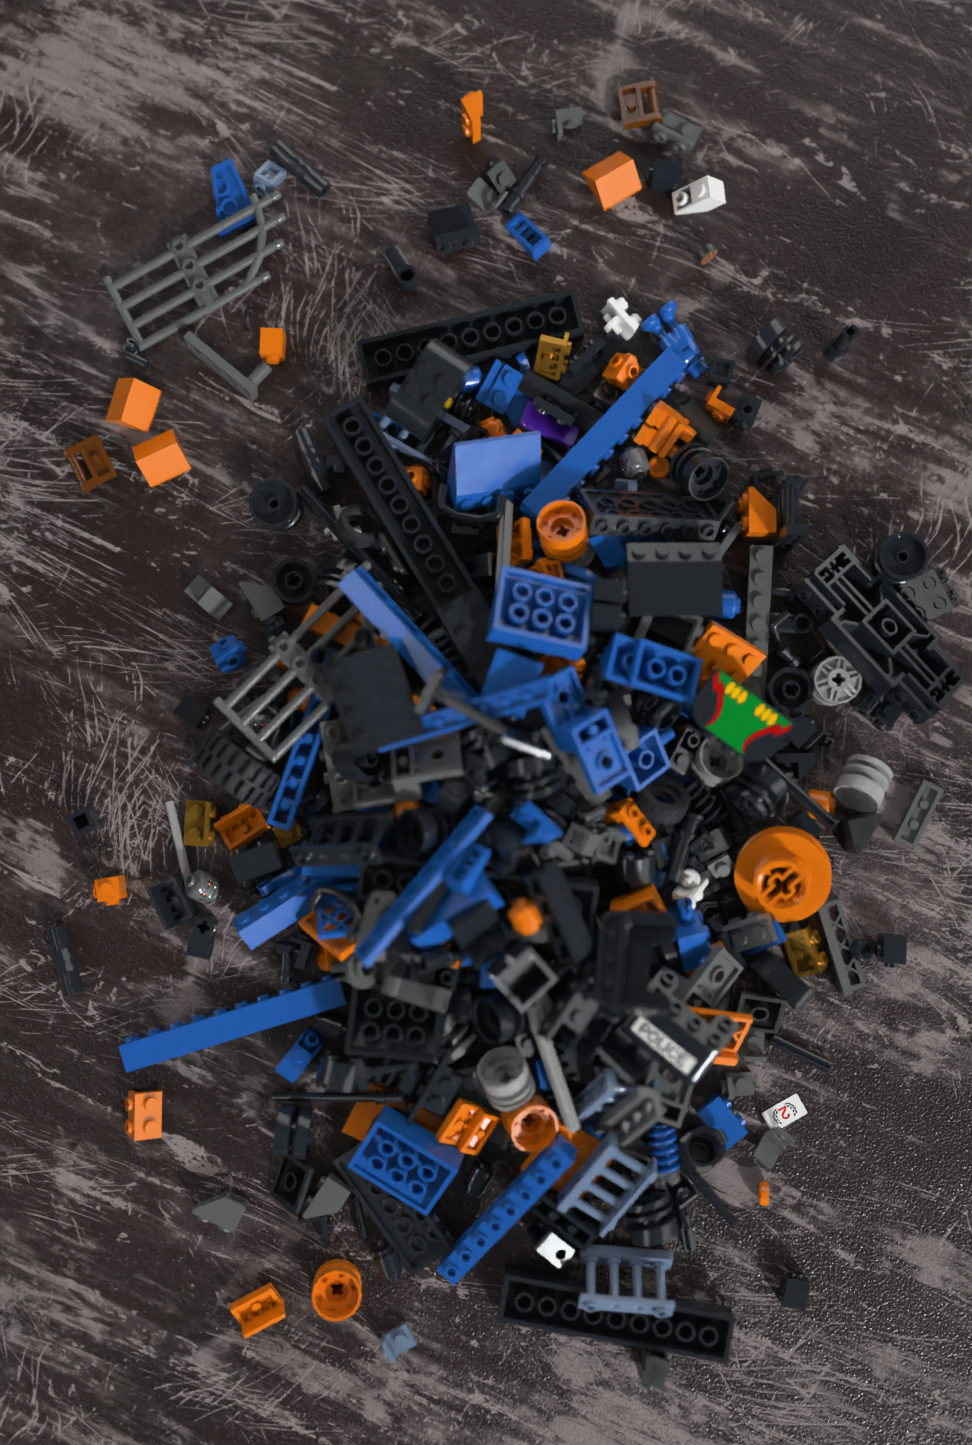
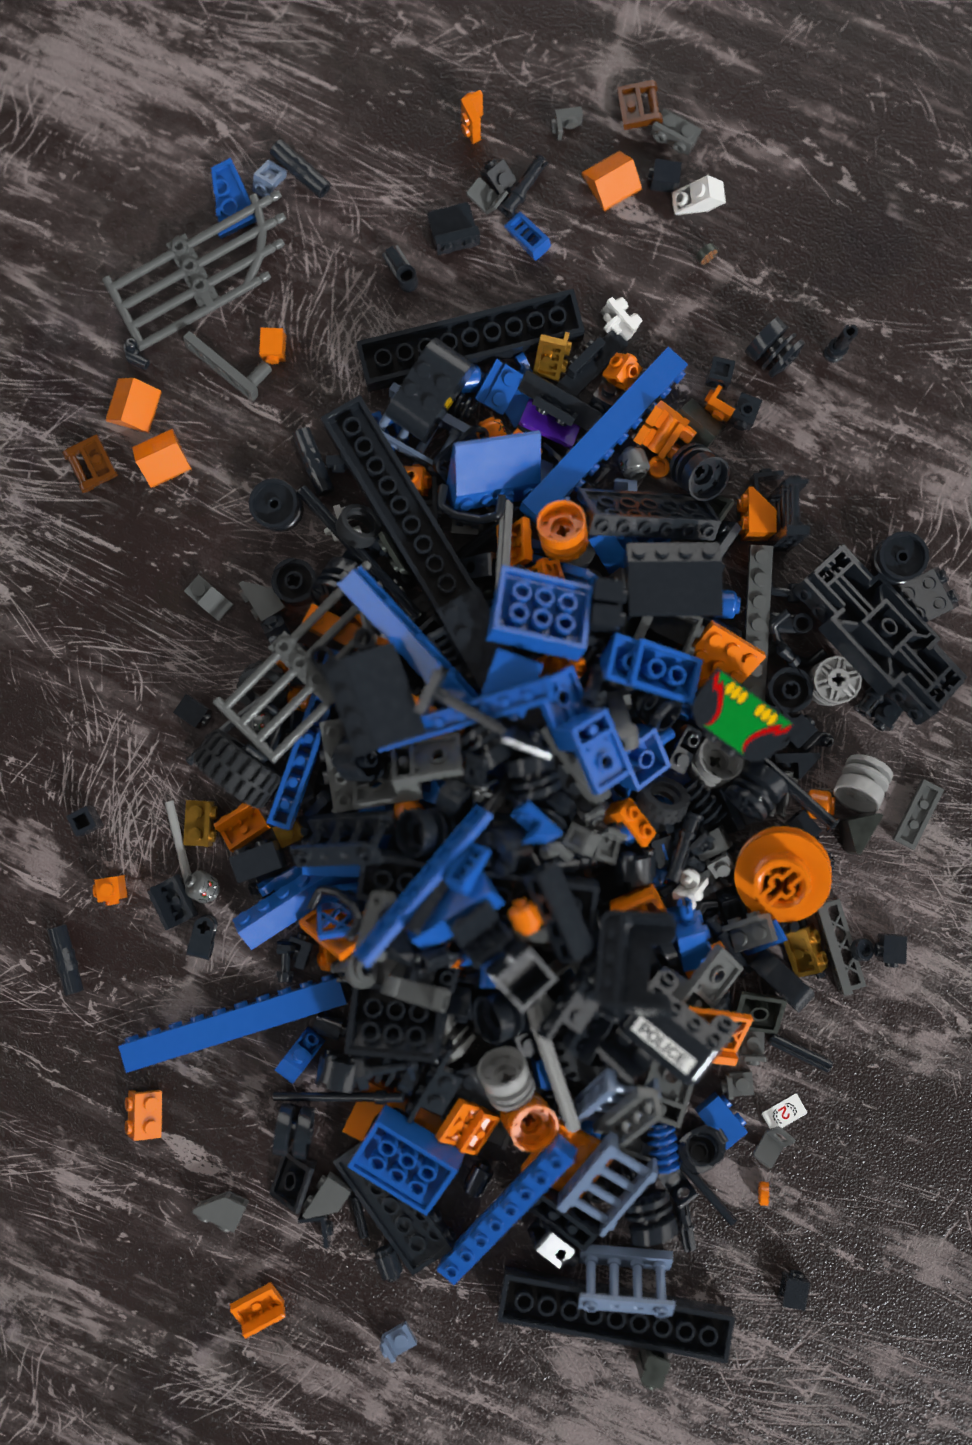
(229, 653): blue brick -> none
(336, 1302): orange wheel -> none
(679, 340): blue piece -> none

